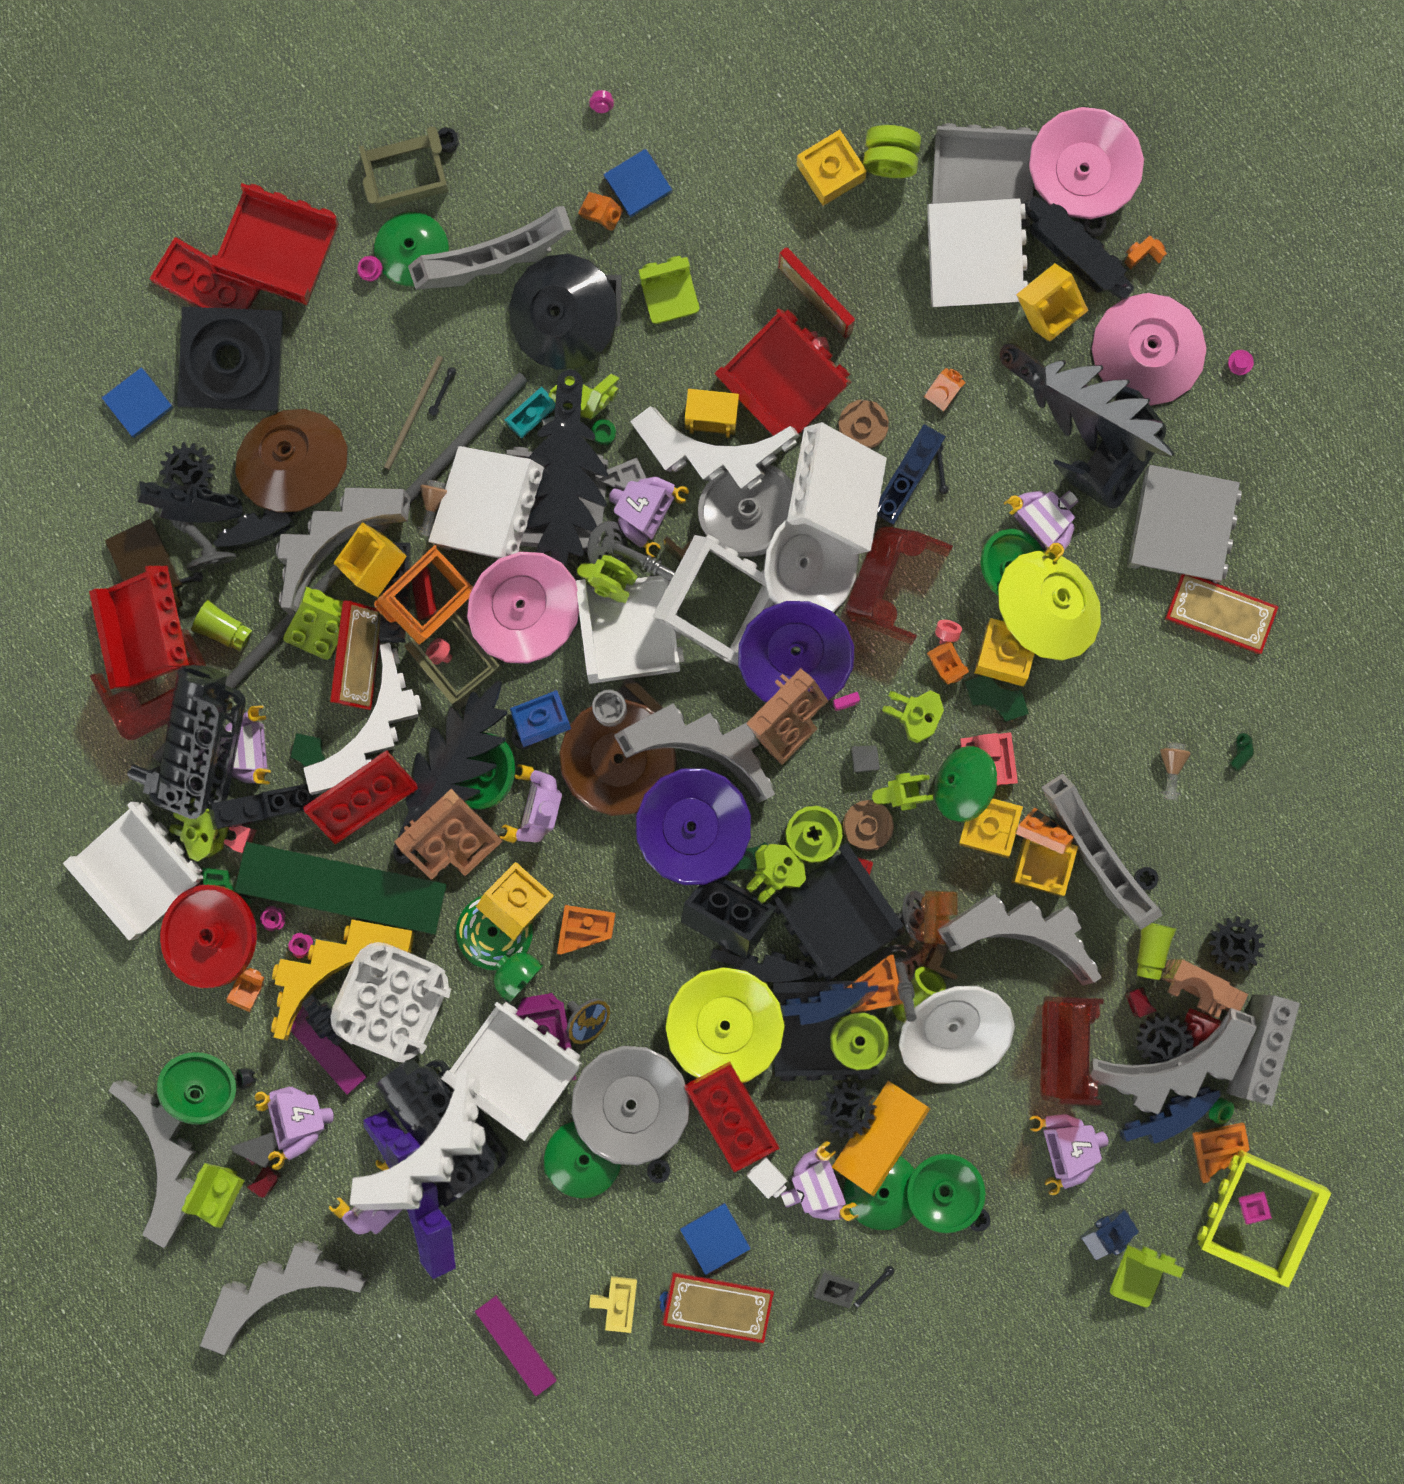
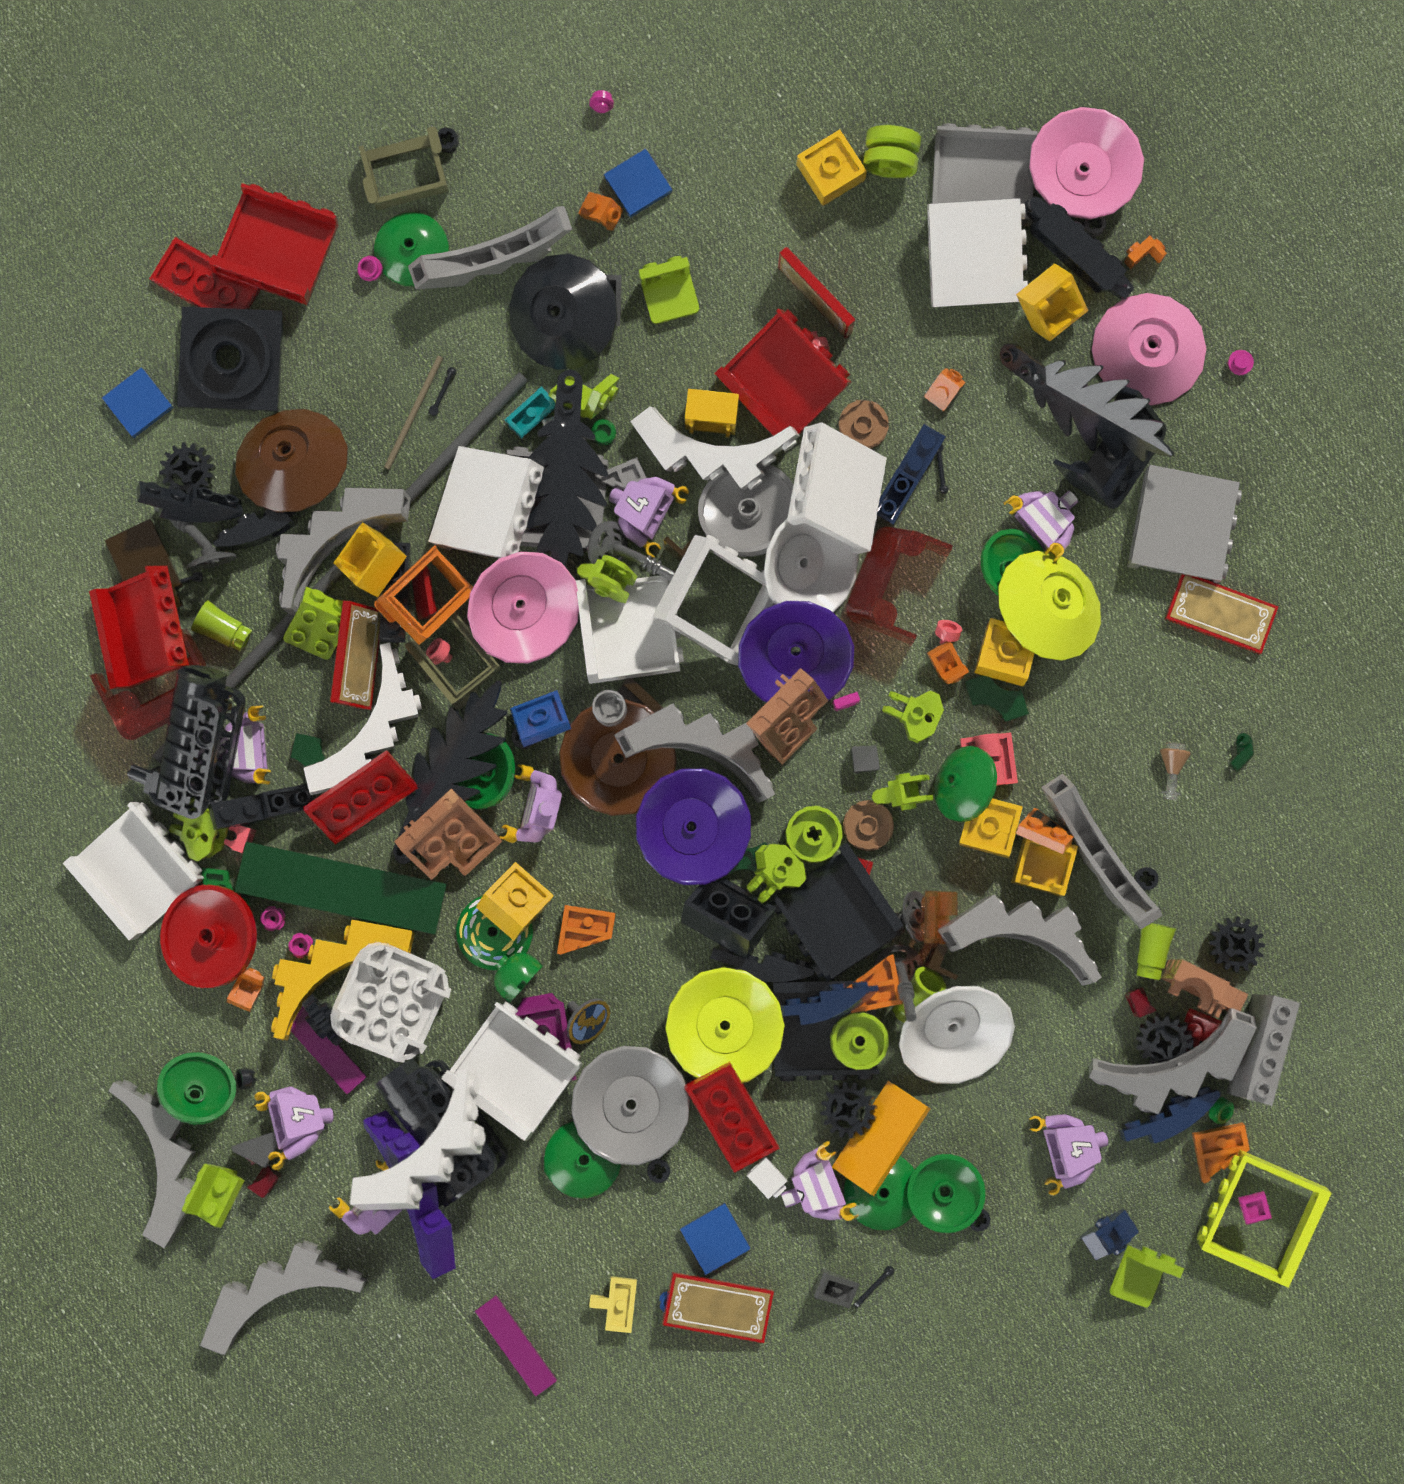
(432, 496): piece -> none
(1067, 1050): clear red windscreen -> none

